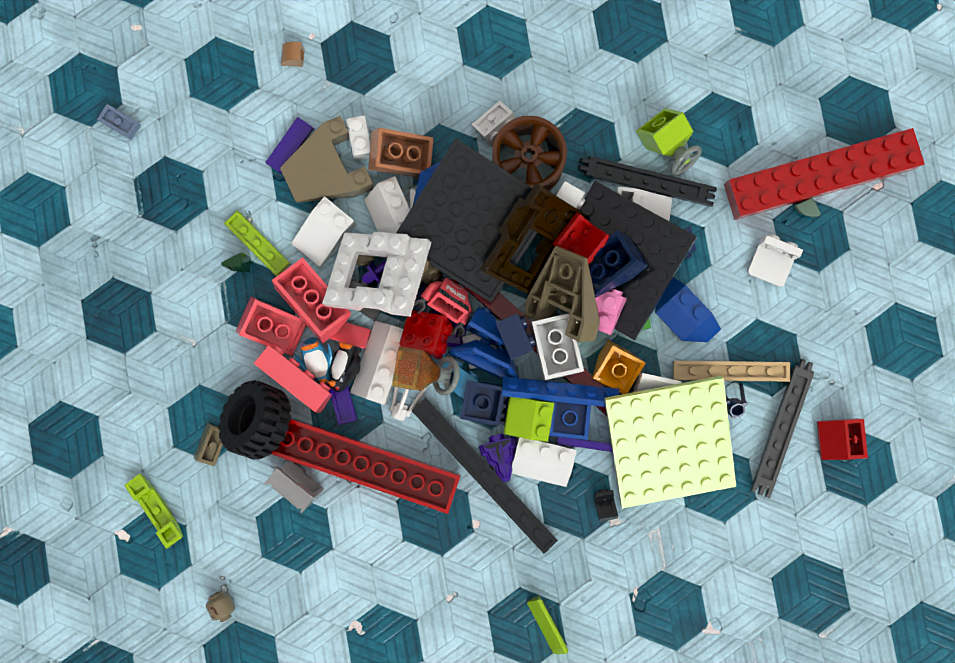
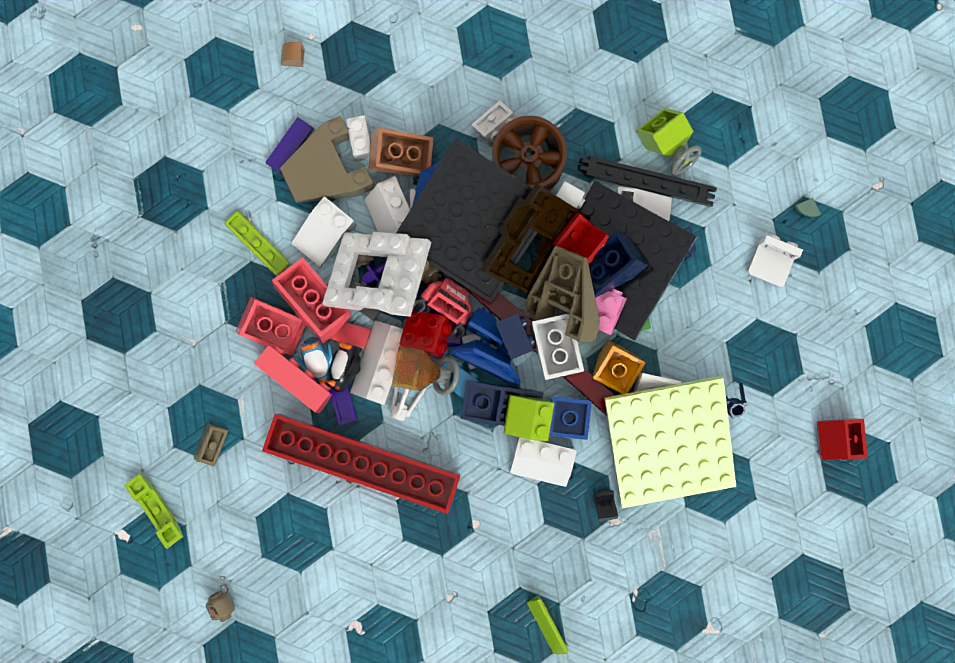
(119, 122): sand blue plate -> none
(238, 263): dark green slope -> none
(254, 420): black tyre -> none
(295, 485): light grey piece -> none
(484, 476): black plate -> none
(500, 454): dark purple rock -> none
(556, 391): blue plate -> none
(584, 444): dark purple tile -> none
(686, 314): blue wedge -> none
(732, 370): tan plate -> none
(783, 428): dark grey hinge -> none
(824, 174): red brick -> none

